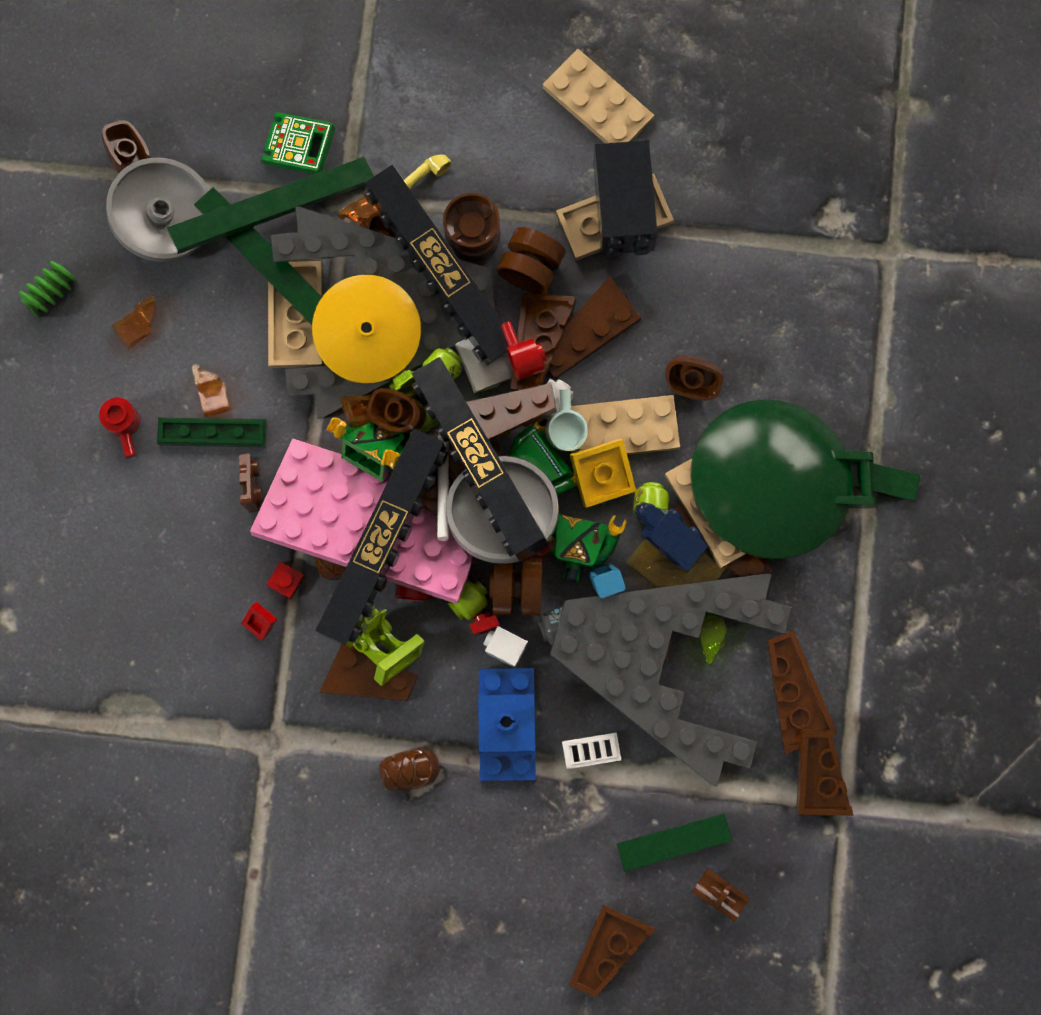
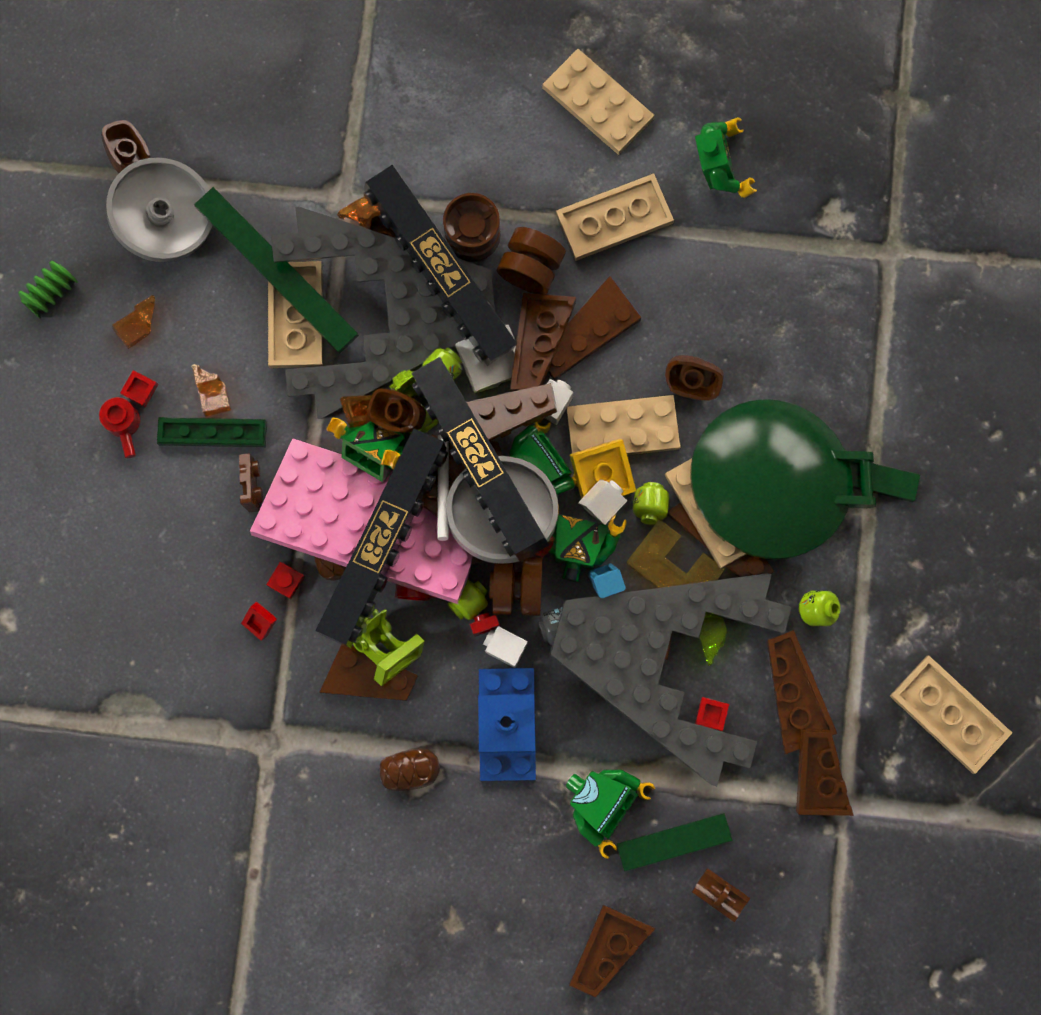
(139, 388): none -> red plate
(269, 205): dark green tile -> none
(292, 141): green container -> none
(362, 355): yellow dish -> none
(437, 164): light yellow bar -> none
(525, 357): red piece -> none
(566, 428): light aqua piece -> none
(568, 754): white slope -> none
(603, 500): none -> white brick
(603, 802): none -> green torso
(625, 198): black brick -> none
(670, 535): dark blue hinge -> none
(712, 714): none -> red plate
(716, 158): none -> green torso
(819, 608): none -> lime head
(951, 714): none -> tan plate

